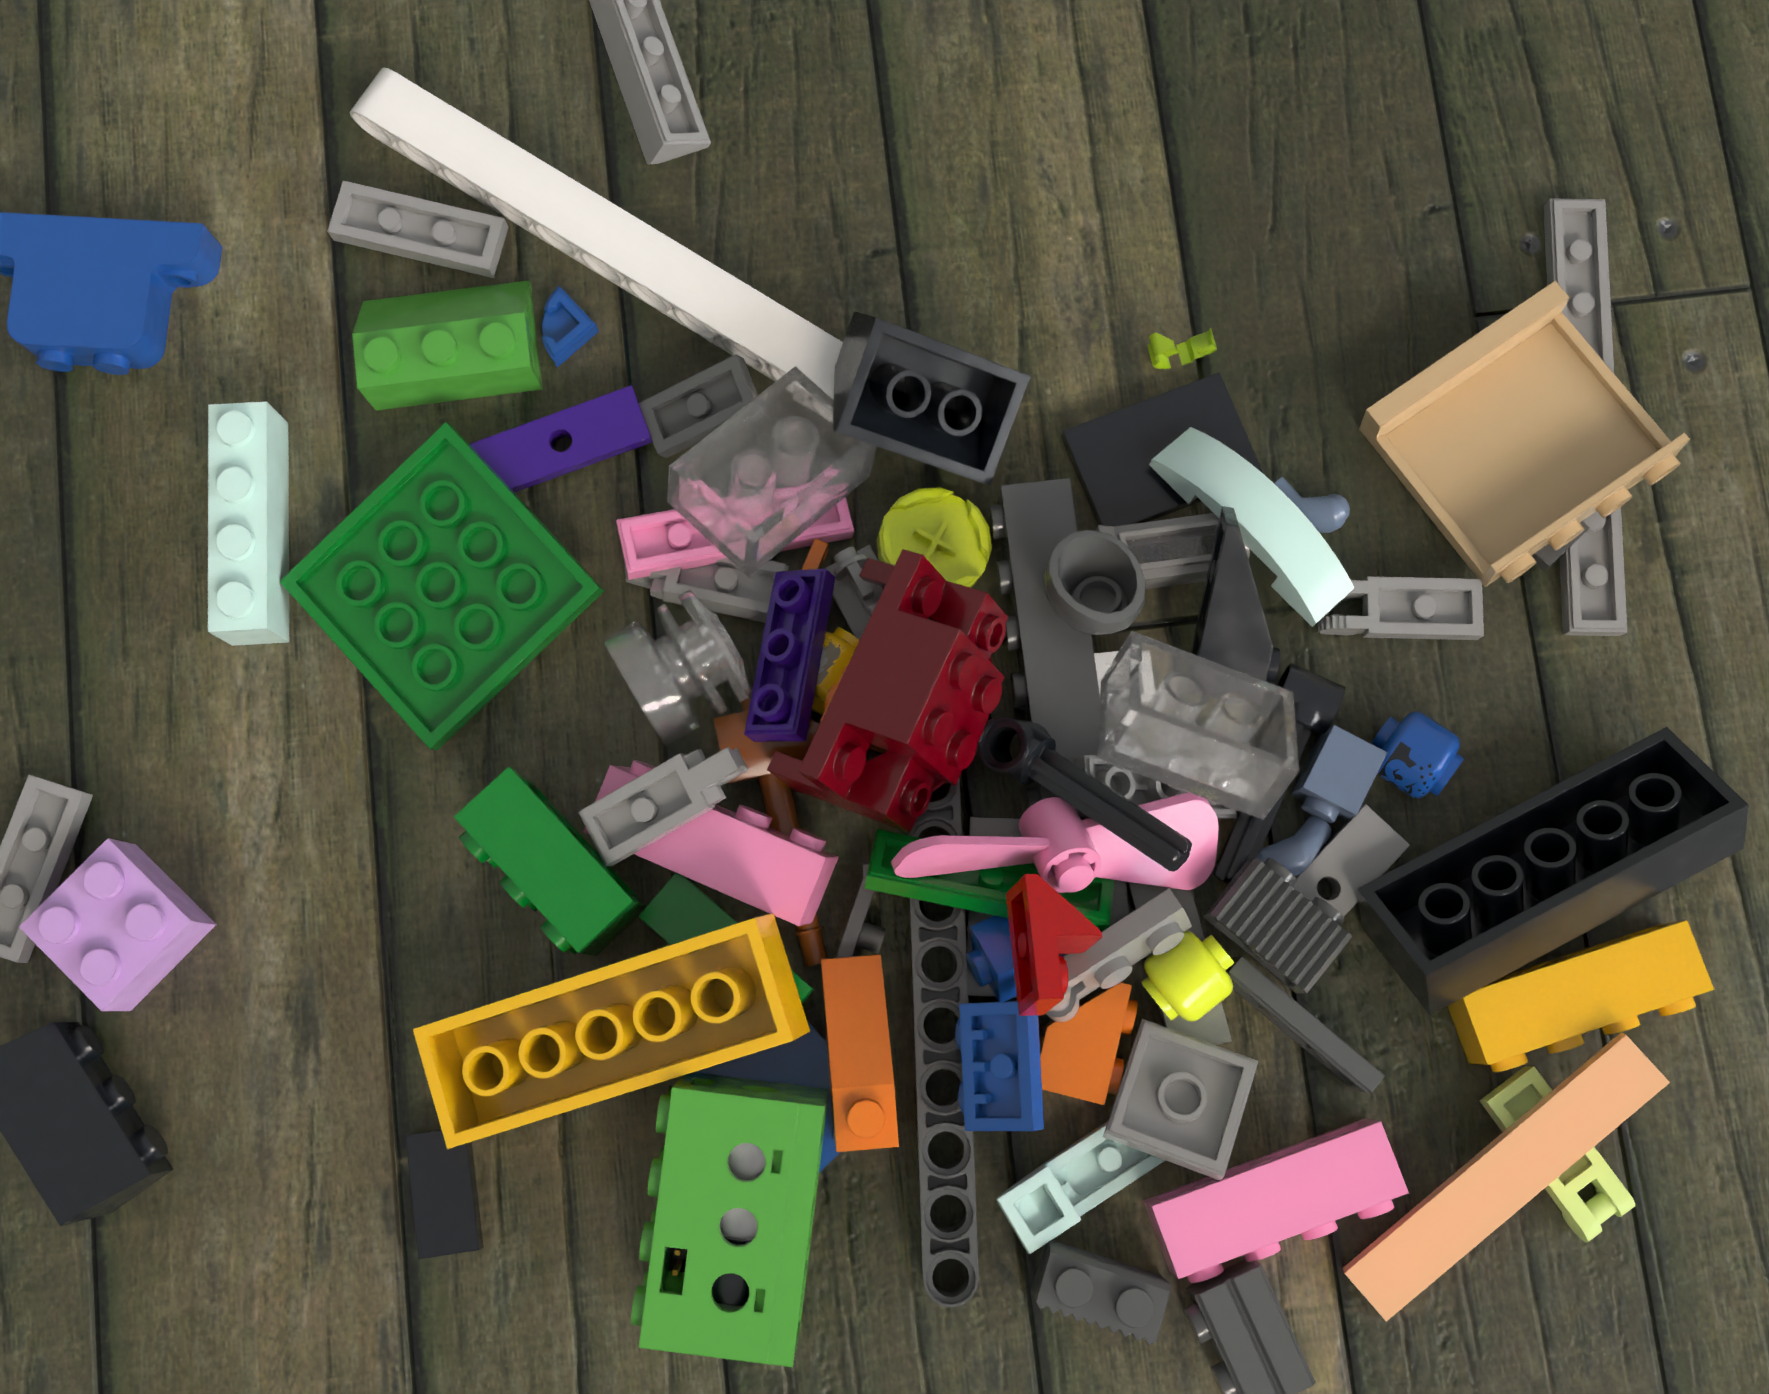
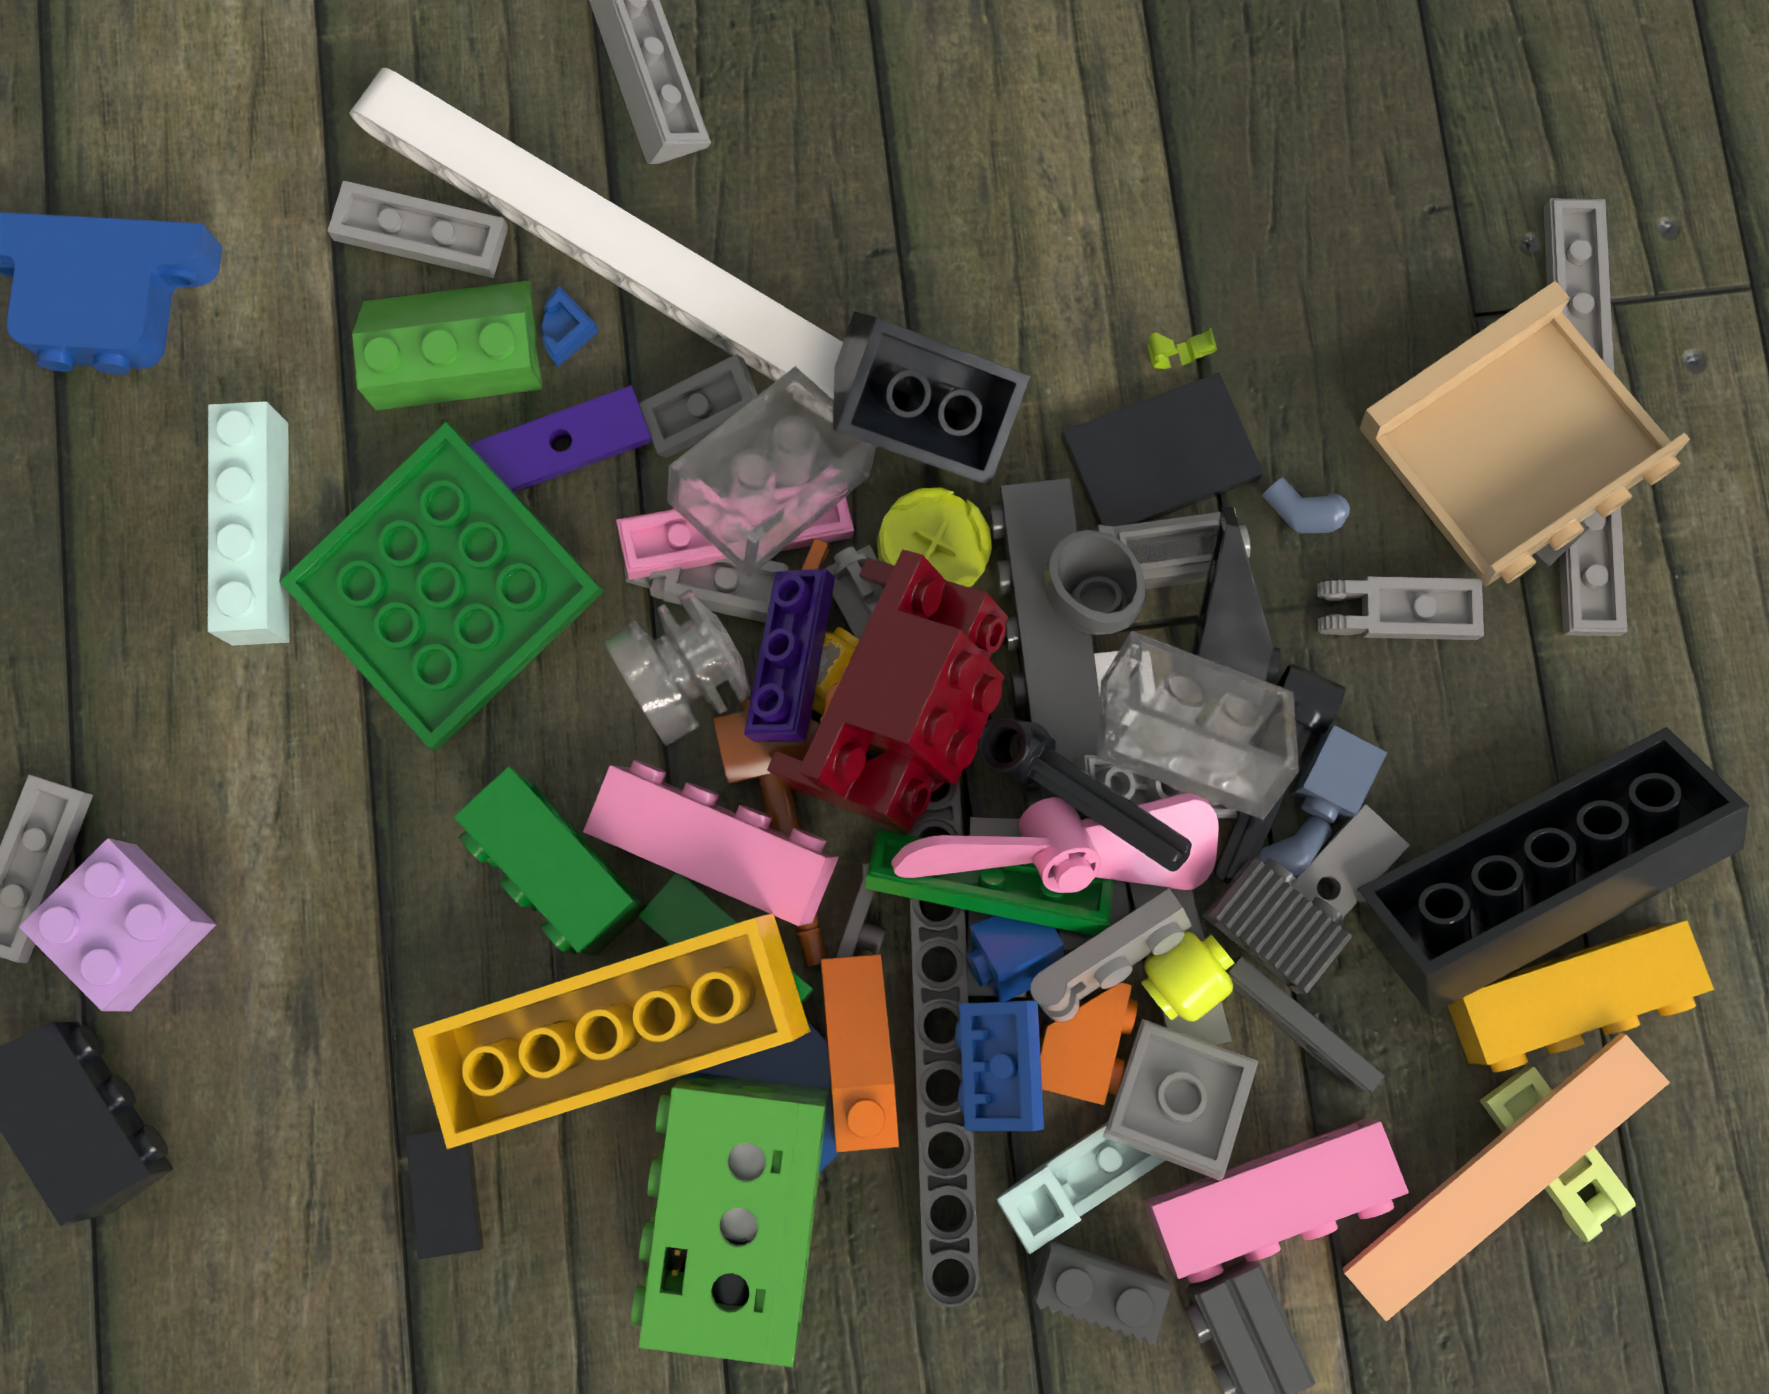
(659, 802): light grey hinge -> none
(1041, 929): red slope -> none
(1268, 520): light aqua slope -> none
(1419, 754): blue head -> none

